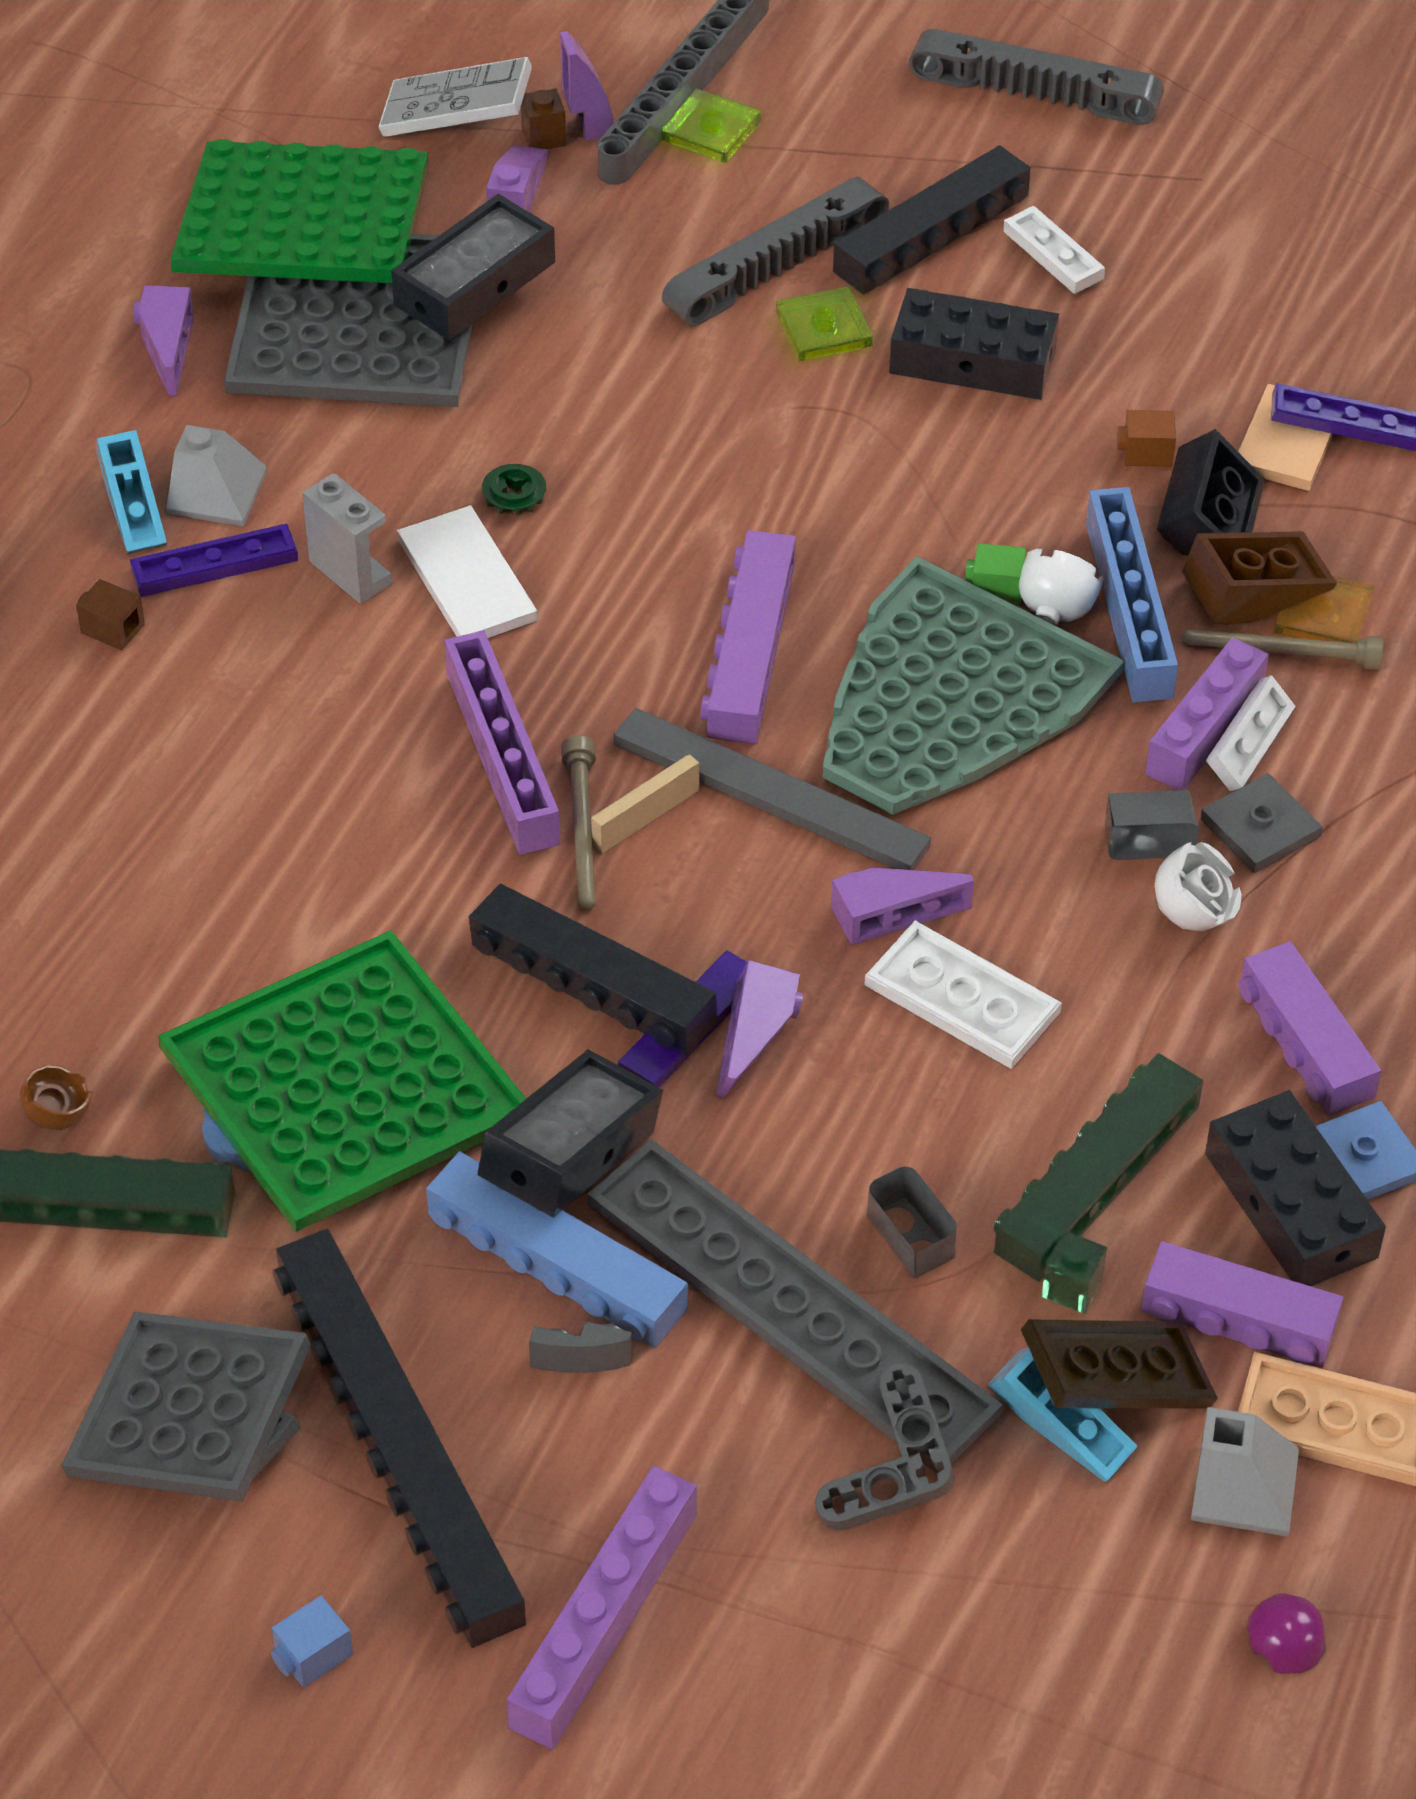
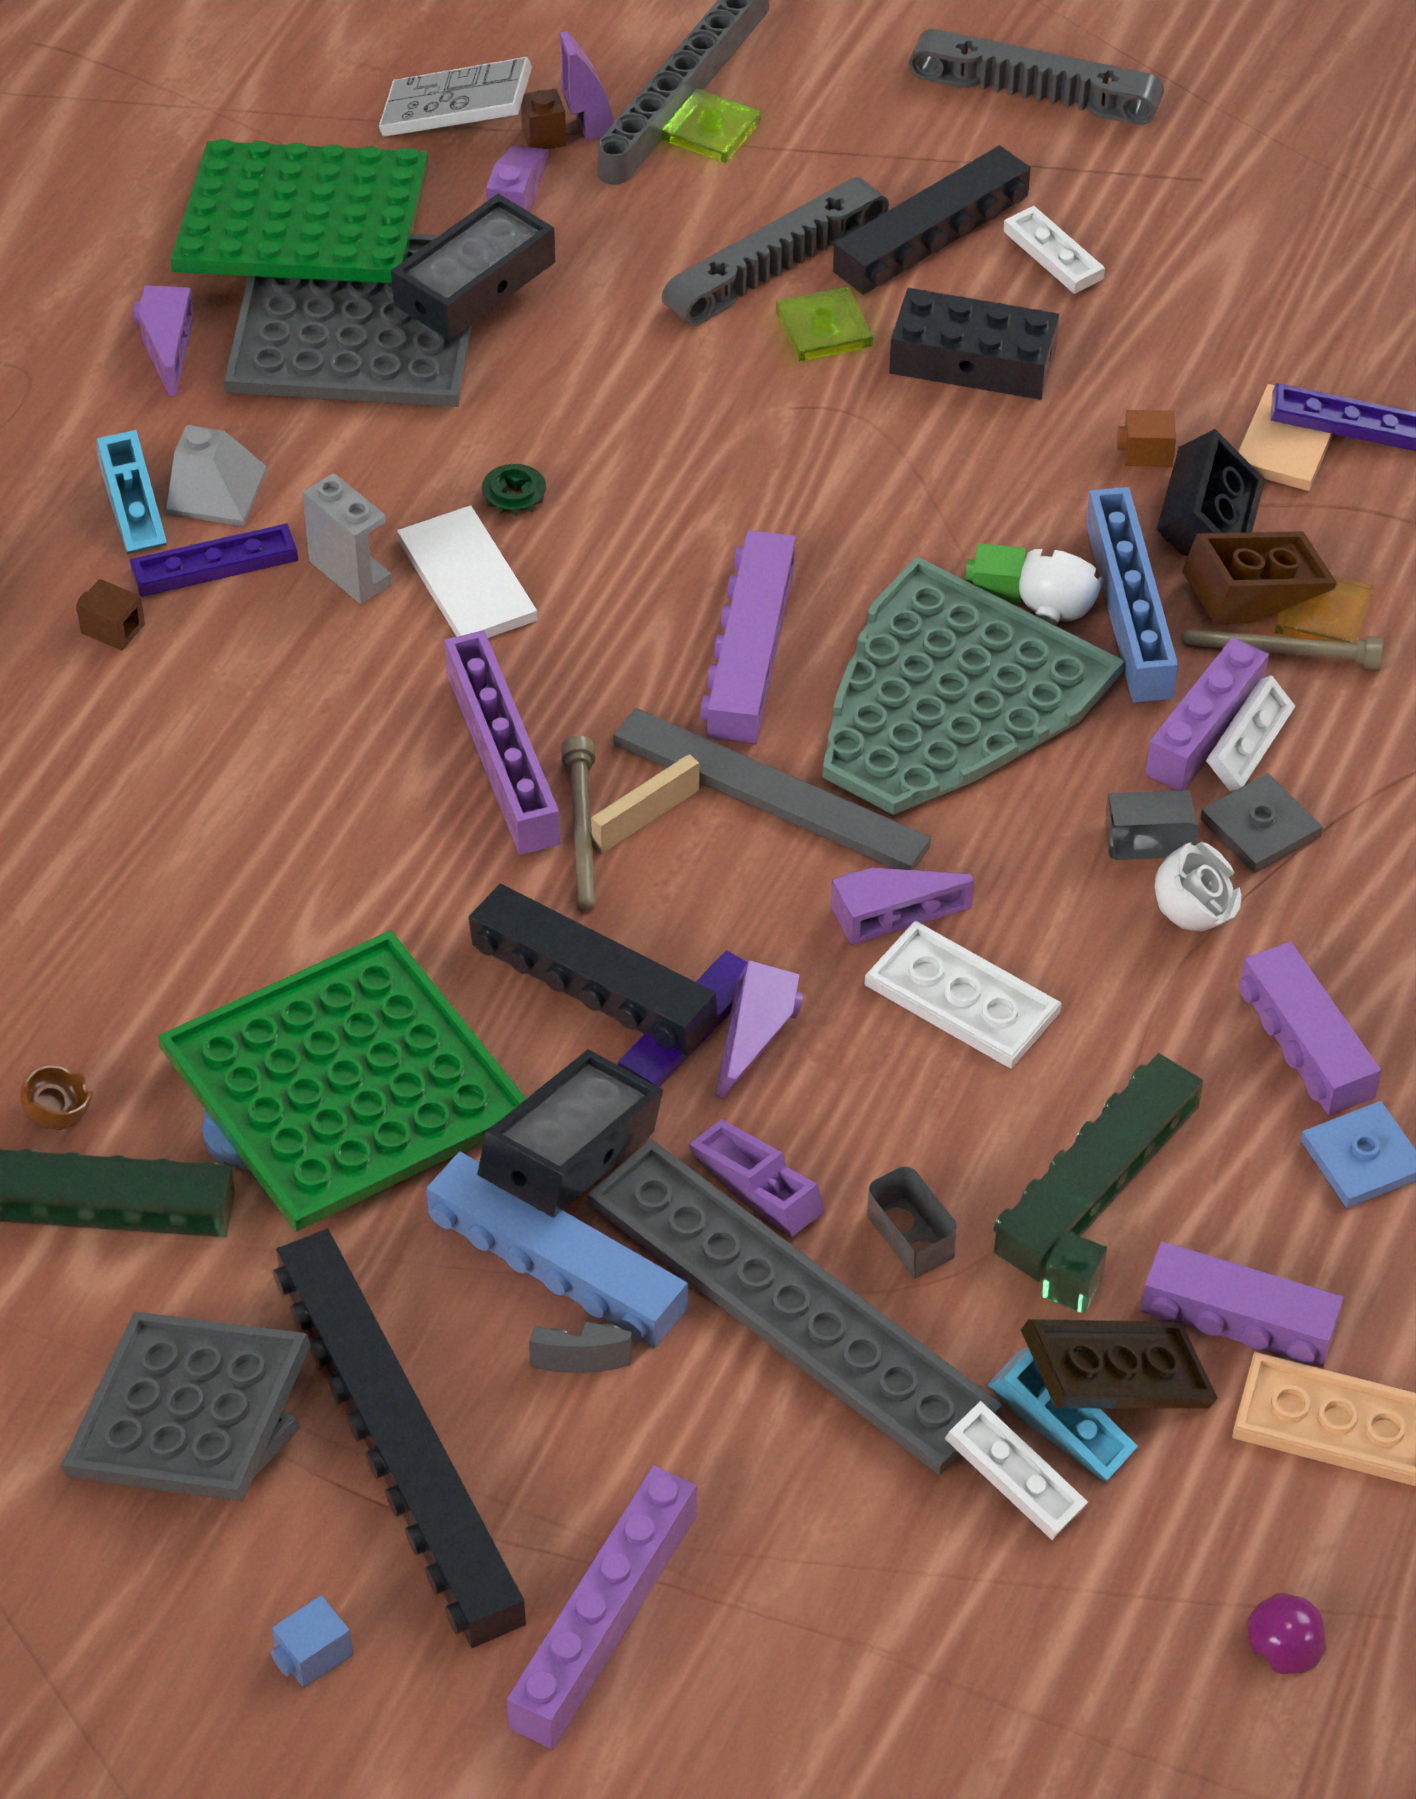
(759, 1177): none -> medium lavender slope
(904, 1470): dark grey beam -> none
(1016, 1470): none -> white plate
(1244, 1474): light grey slope -> none
(1294, 1189): black brick -> none

